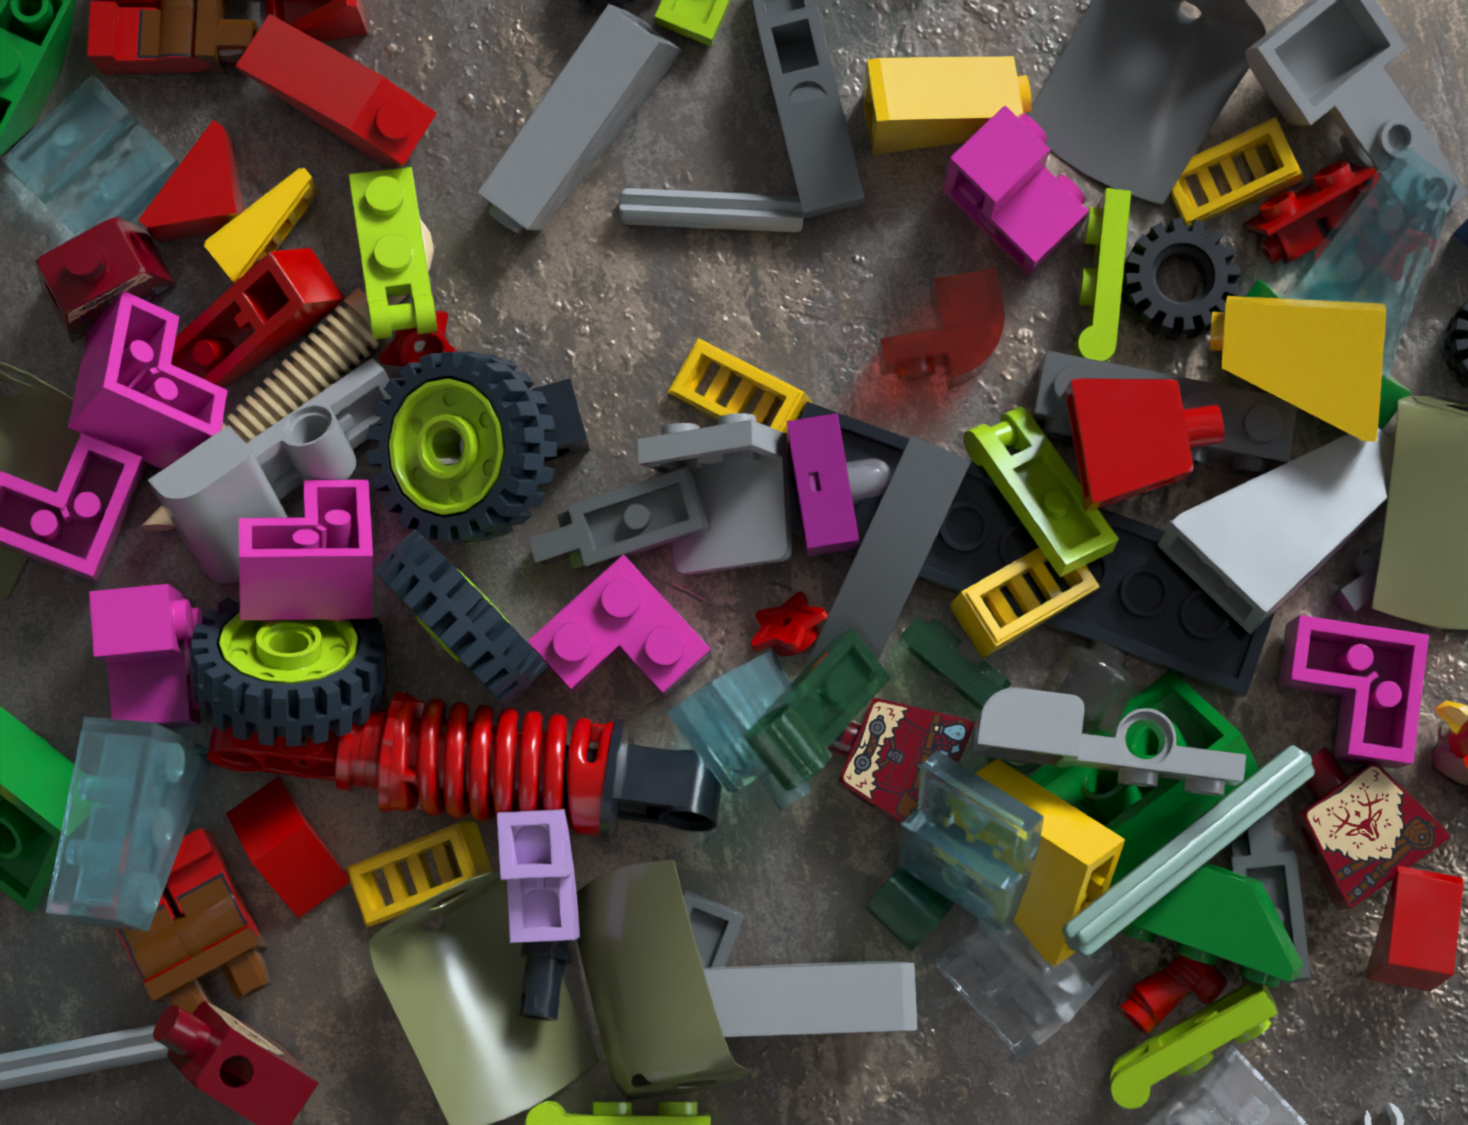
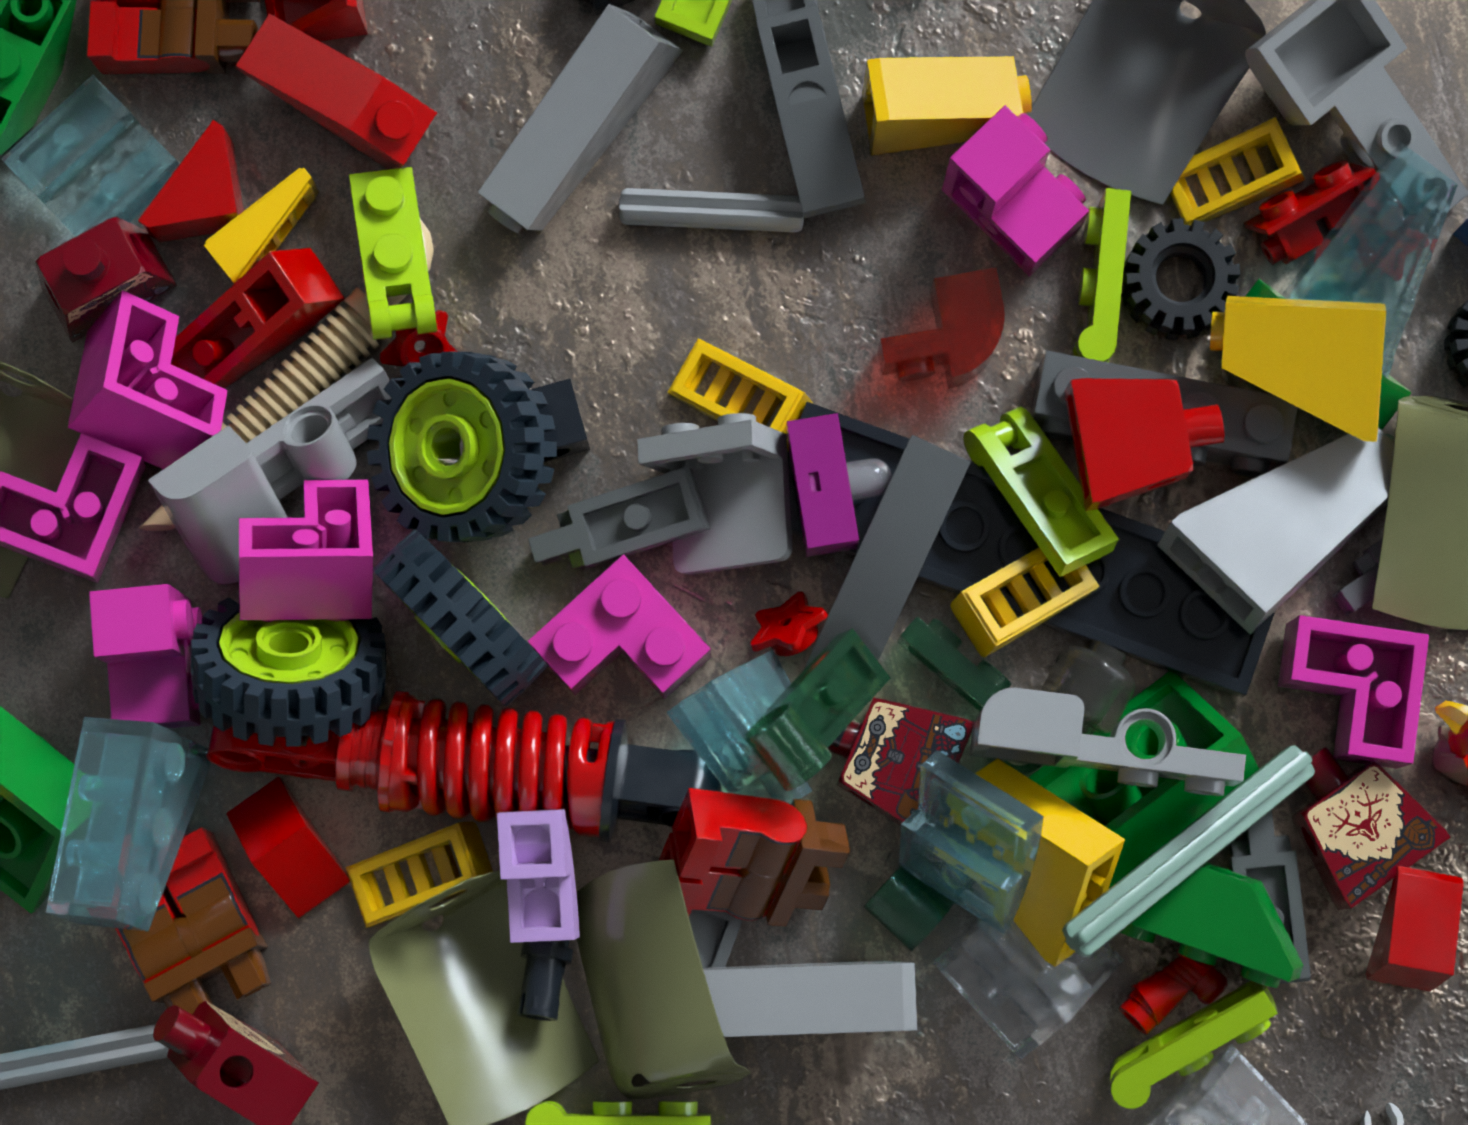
(753, 855): none -> hips

